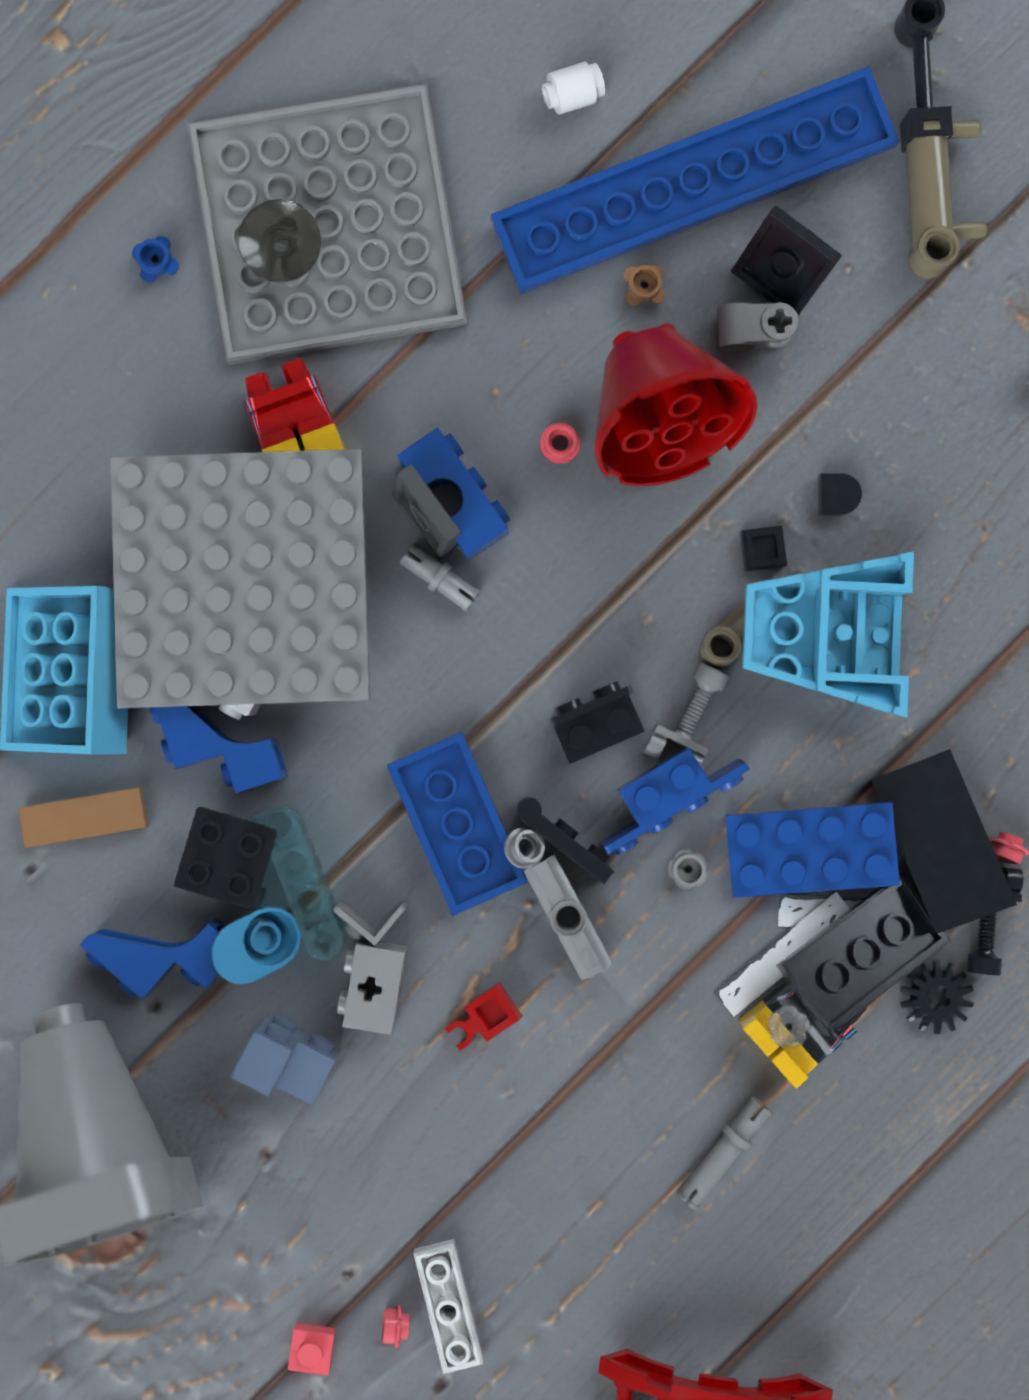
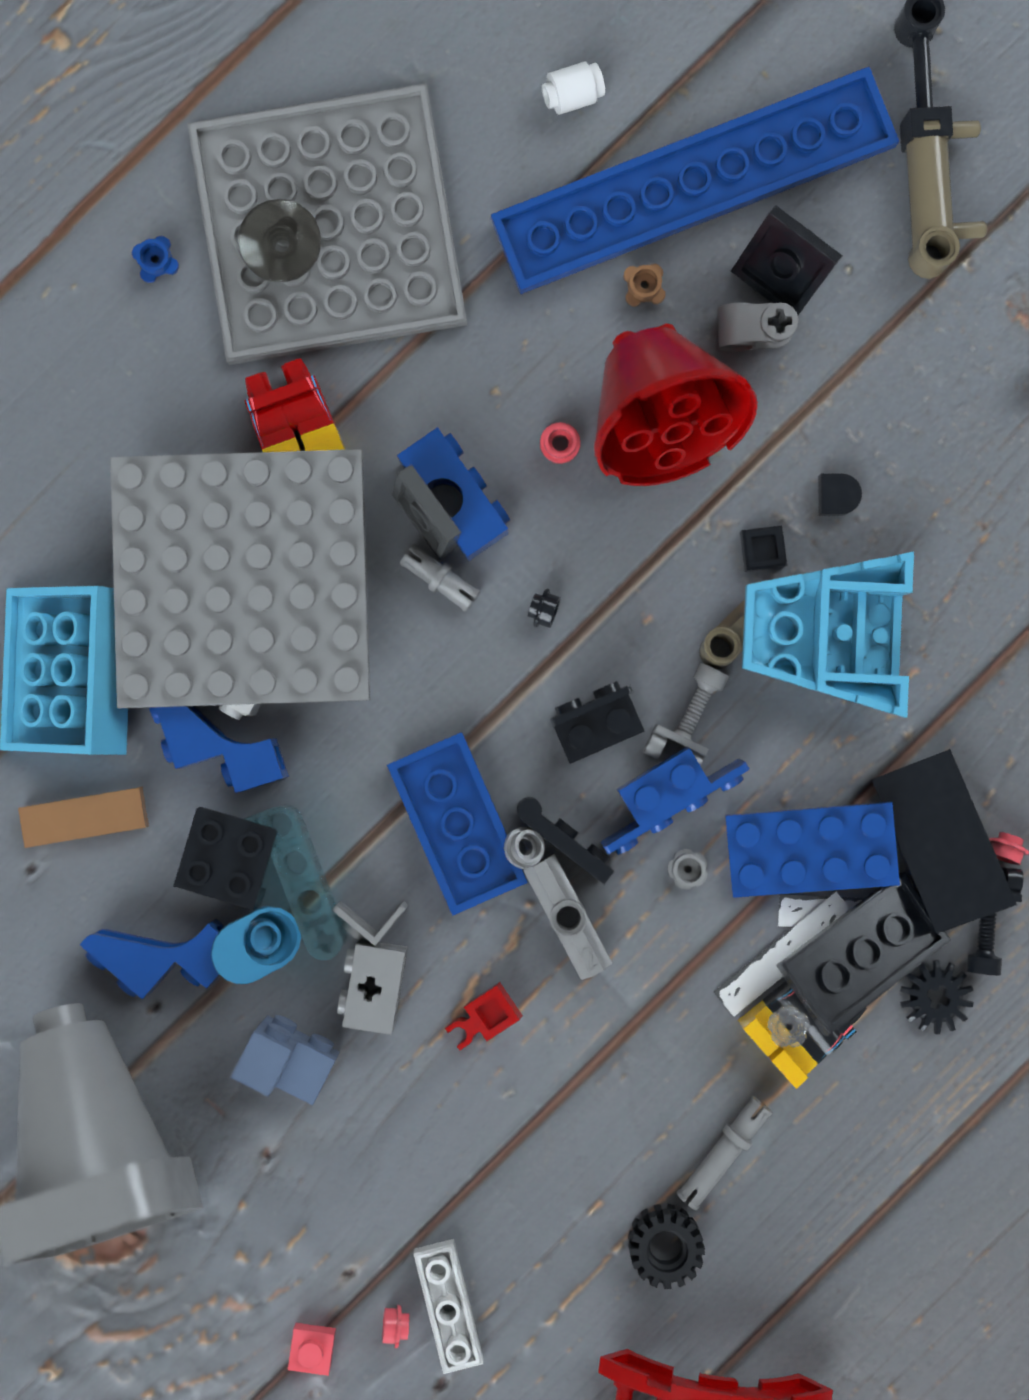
(544, 608): none -> black plate
(666, 1270): none -> black tyre

